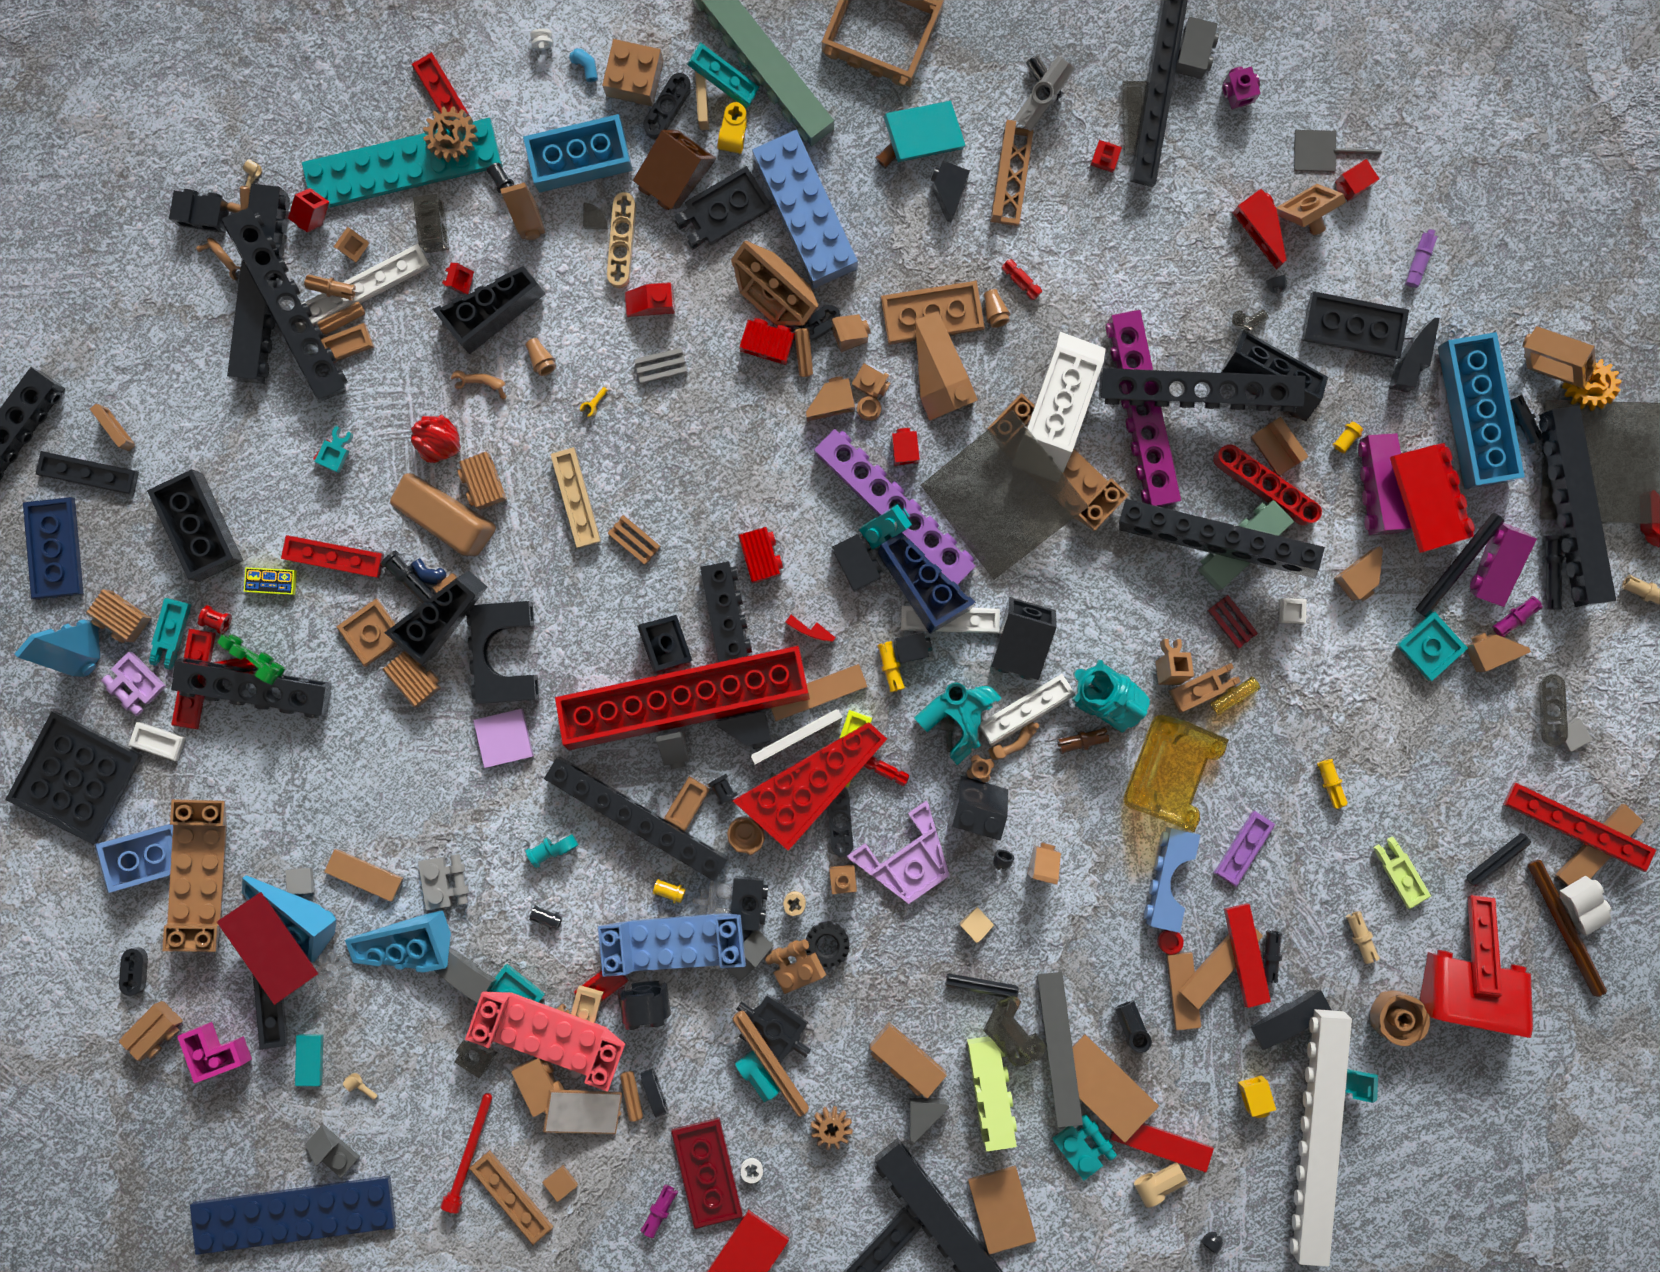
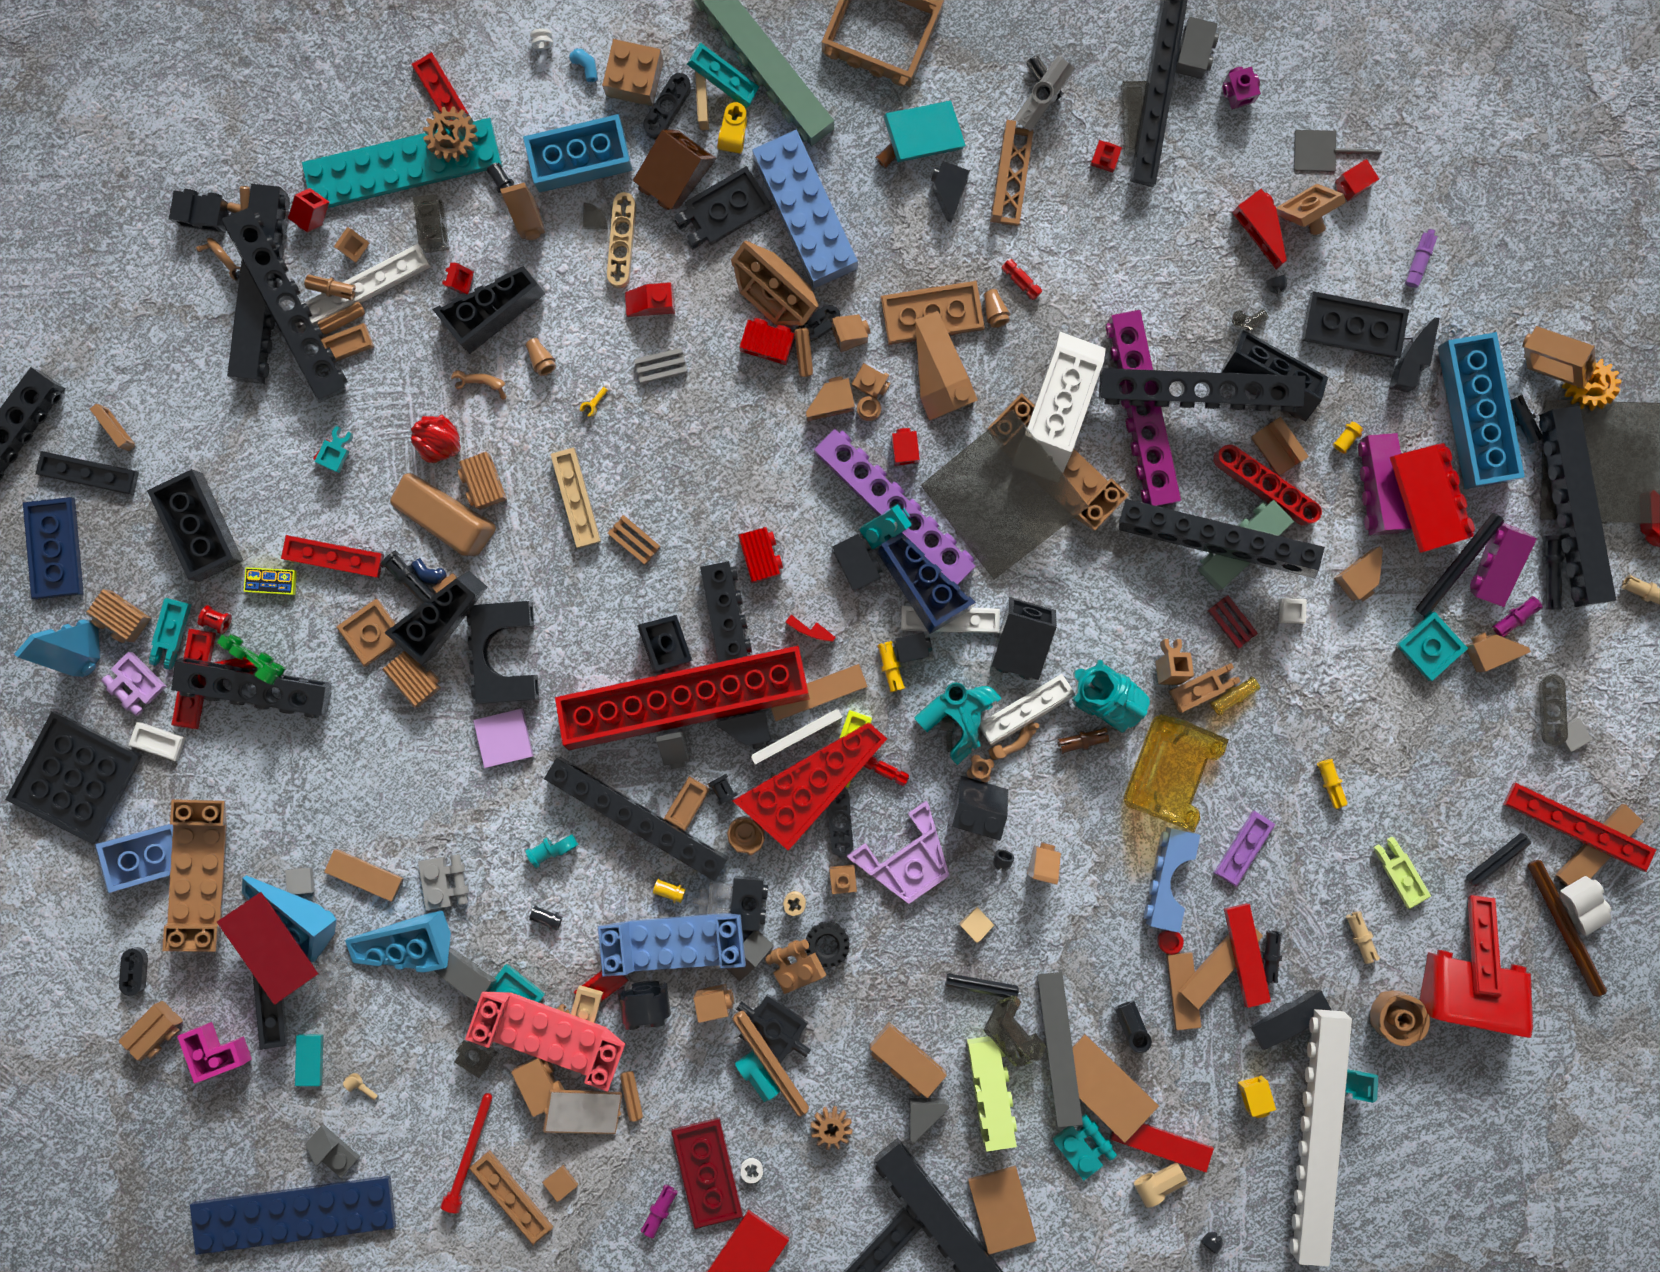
(254, 171): tan hand -> none
(654, 1092): black beam -> none
(713, 1002): none -> medium nougat brick

